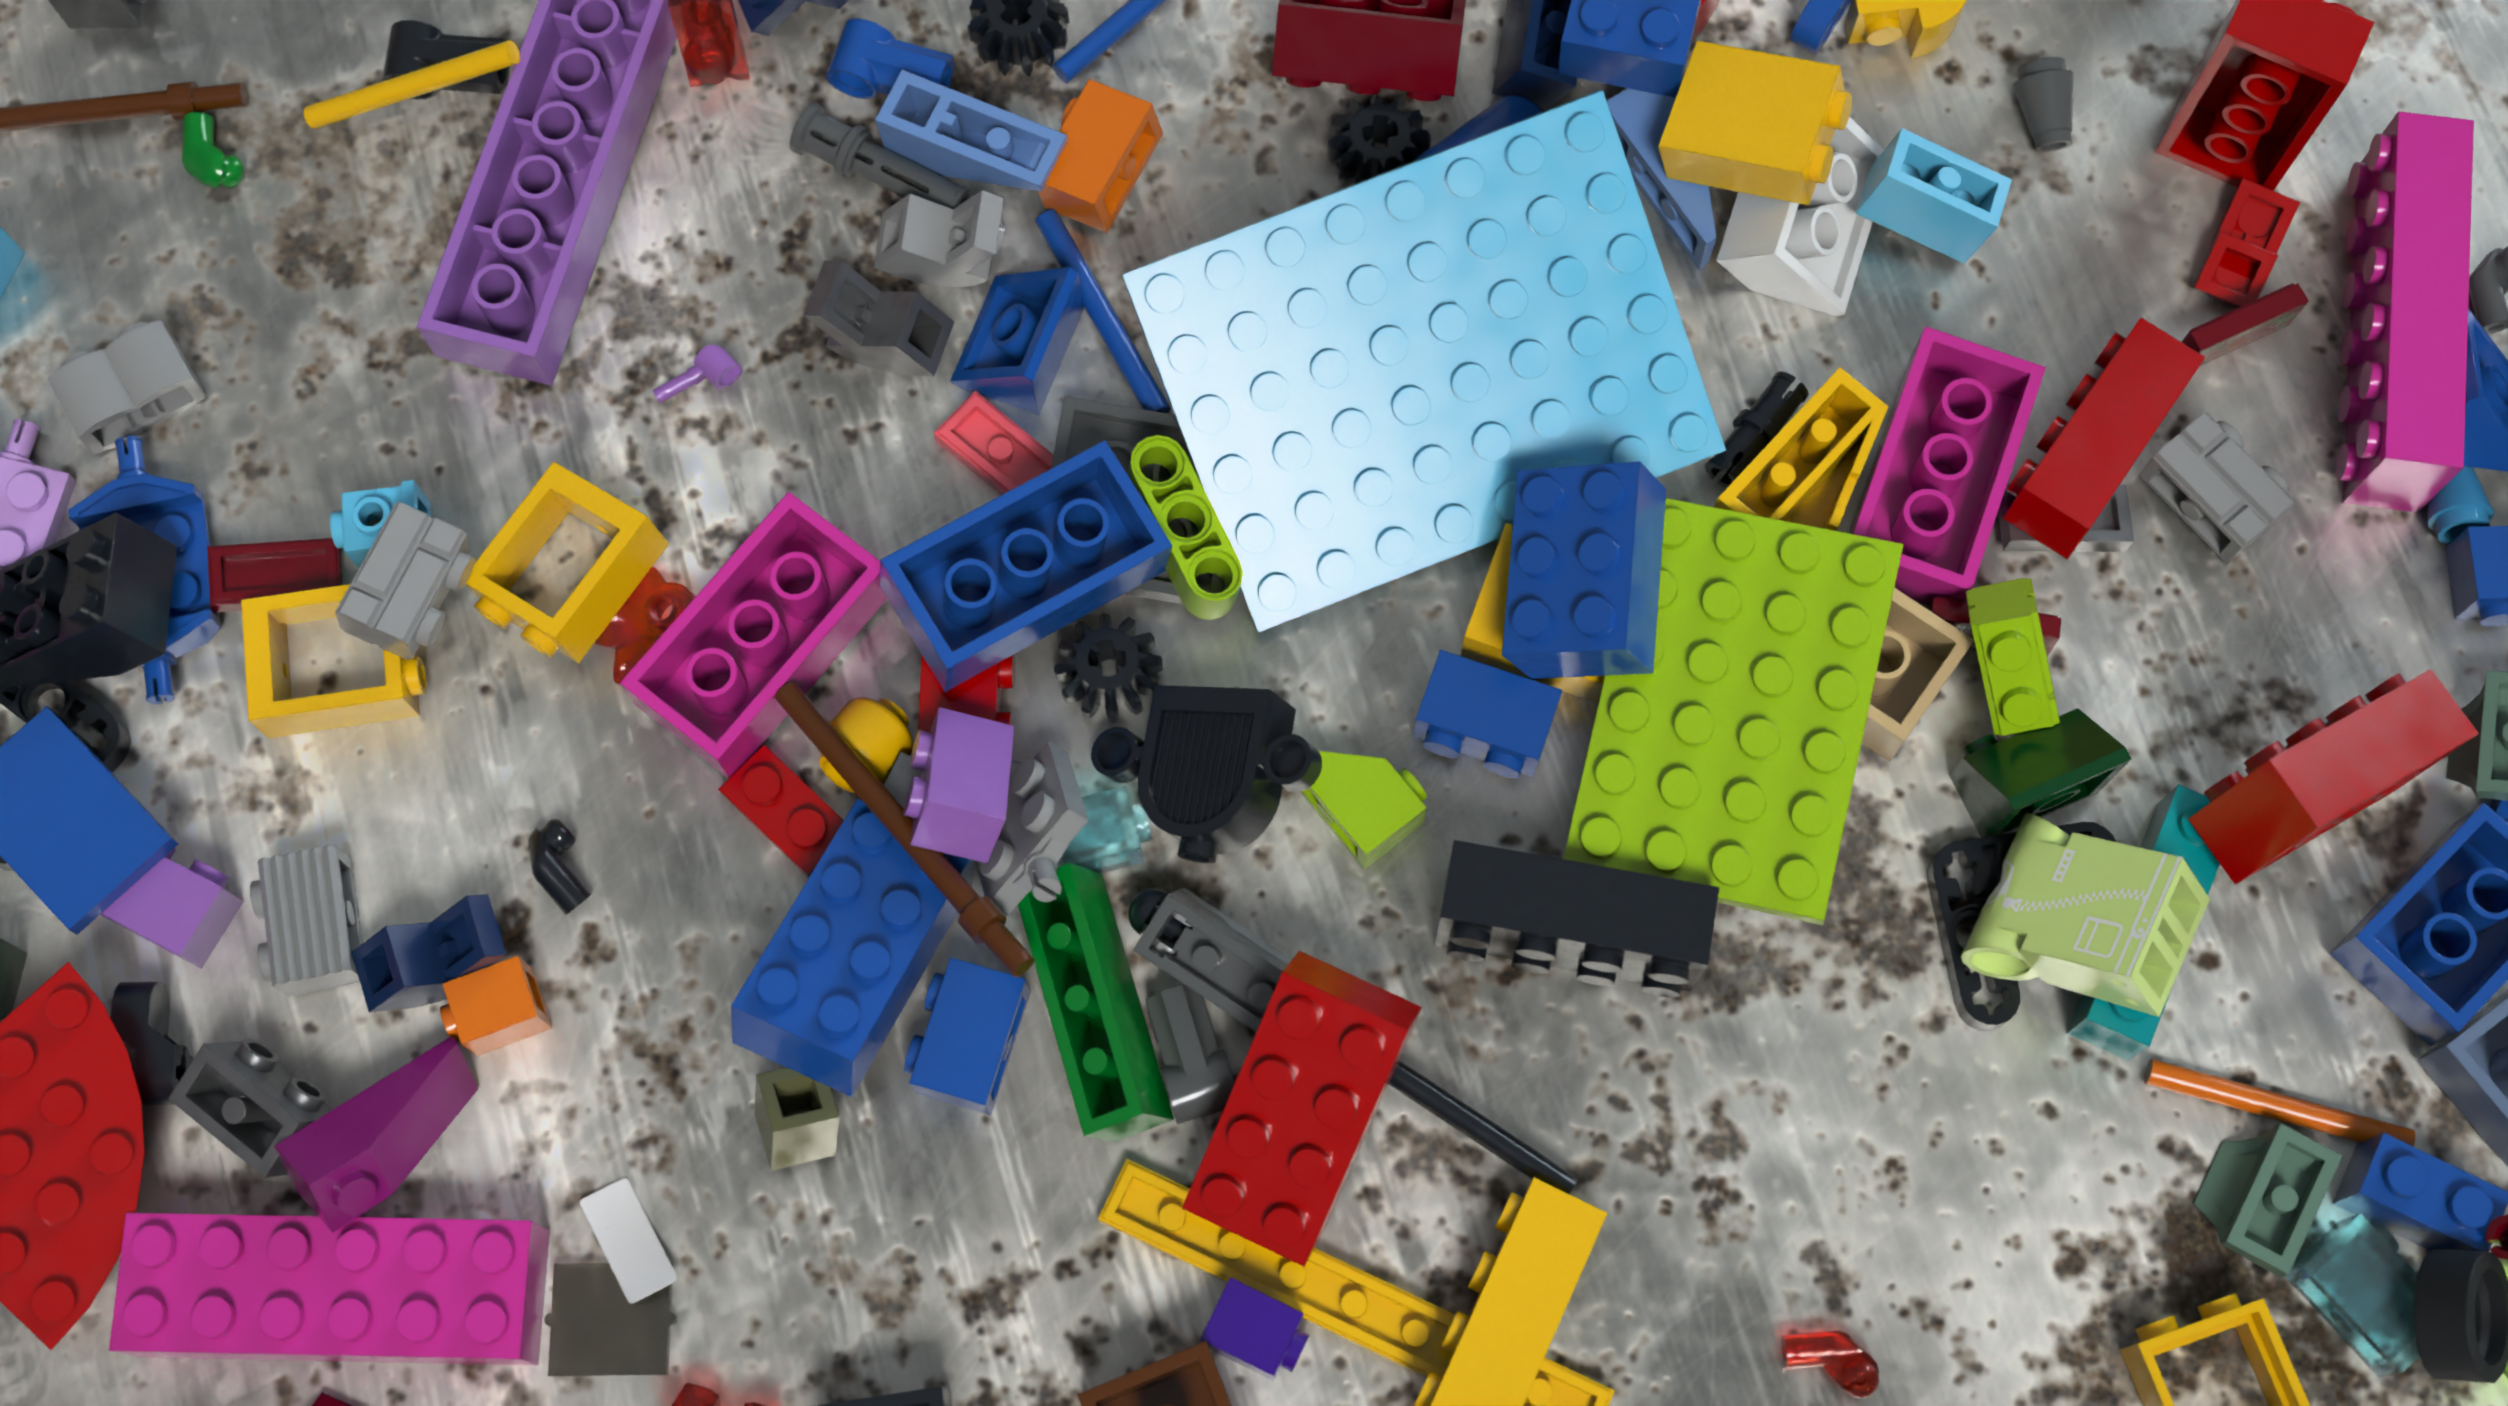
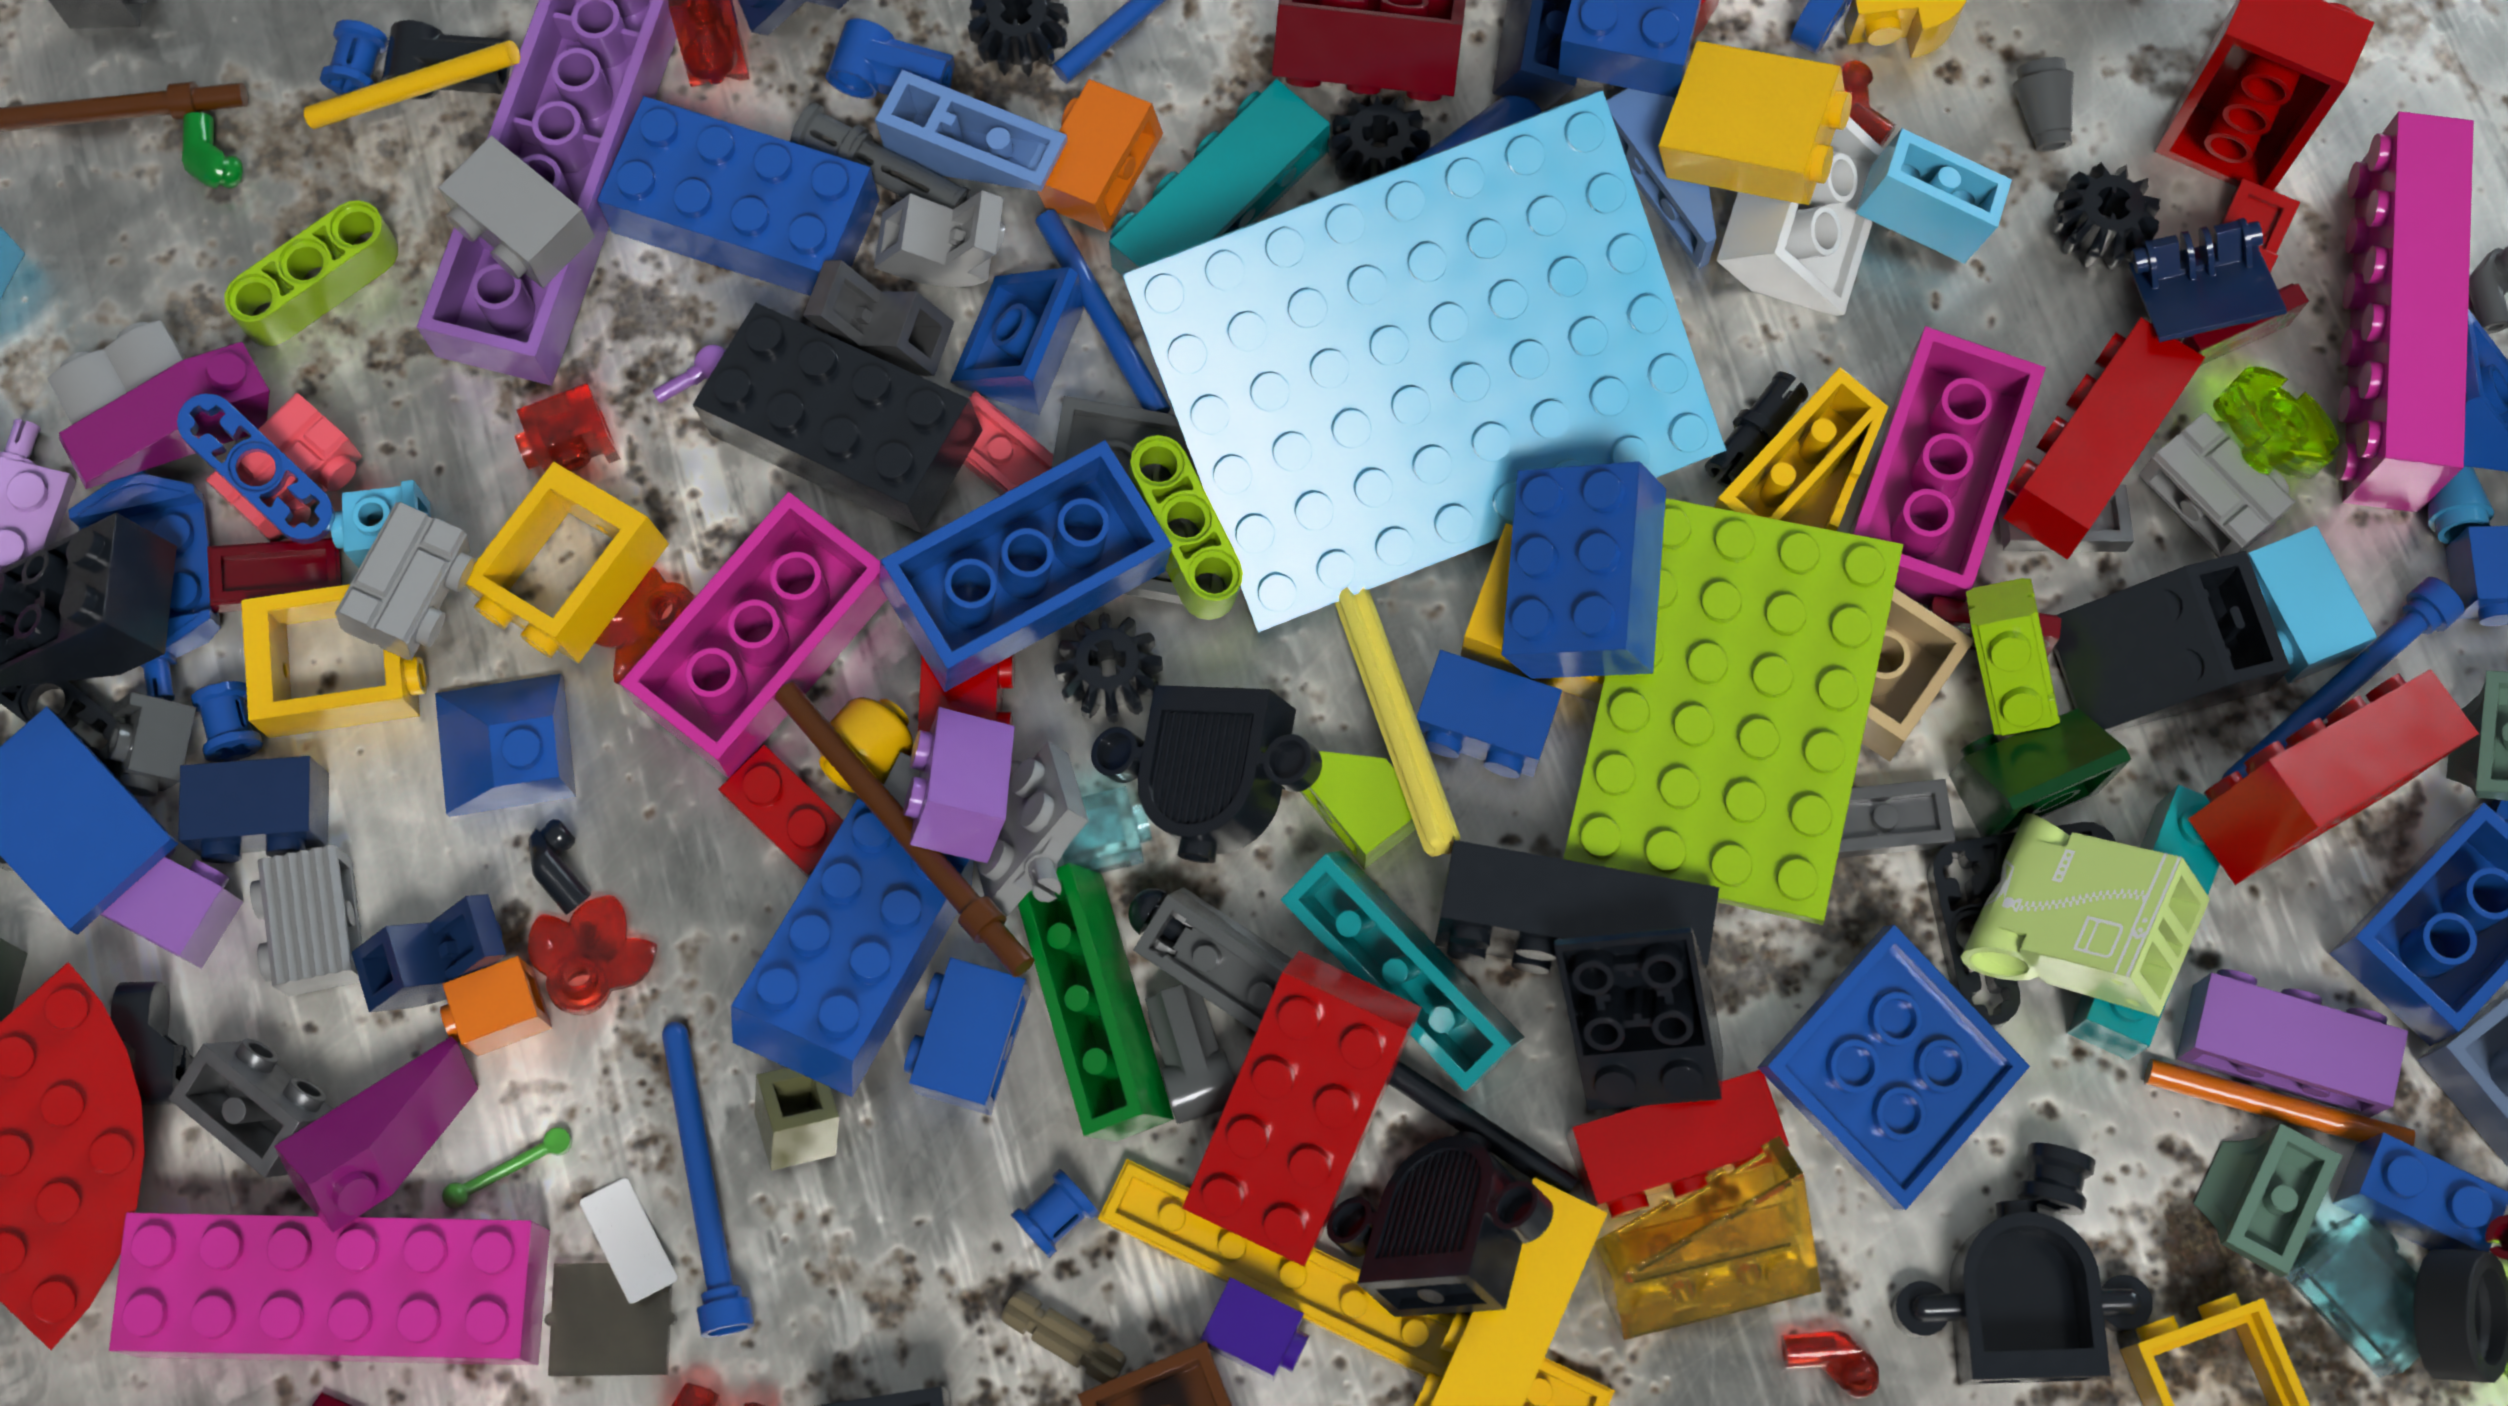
(142, 424): none -> magenta slope
(149, 742): none -> dark grey brick
(226, 722): none -> blue bush
(234, 424): none -> blue beam
(253, 807): none -> dark blue brick
(281, 273): none -> lime beam
(310, 444): none -> coral brick
(353, 56): none -> blue bush
(505, 745): none -> blue slope
(515, 212): none -> light grey brick
(556, 1141): none -> bright green hinge
(565, 430): none -> clear red brick
(588, 945): none -> clear red plate
(723, 1305): none -> blue piece
(736, 197): none -> blue brick
(838, 417): none -> black brick
(1054, 1213): none -> blue bush
(1063, 1337): none -> dark tan axle
(1229, 180): none -> teal brick
(1392, 953): none -> teal brick
(1398, 722): none -> light yellow axle
(1443, 1230): none -> black piece
(1641, 1018): none -> black slope
(1673, 1145): none -> red brick
(1715, 1251): none -> clear yellow wedge
(1856, 79): none -> clear red arm
(1894, 1067): none -> blue plate
(1897, 819): none -> flat silver plate
(2025, 1303): none -> black piece
(2056, 1178): none -> black wheel
(2099, 194): none -> black gear
(2171, 645): none -> black slope
(2205, 284): none -> dark blue hinge
(2276, 426): none -> clear neon green plate
(2293, 1043): none -> medium lavender brick
(2310, 603): none -> medium azure brick
(2428, 609): none -> blue piece

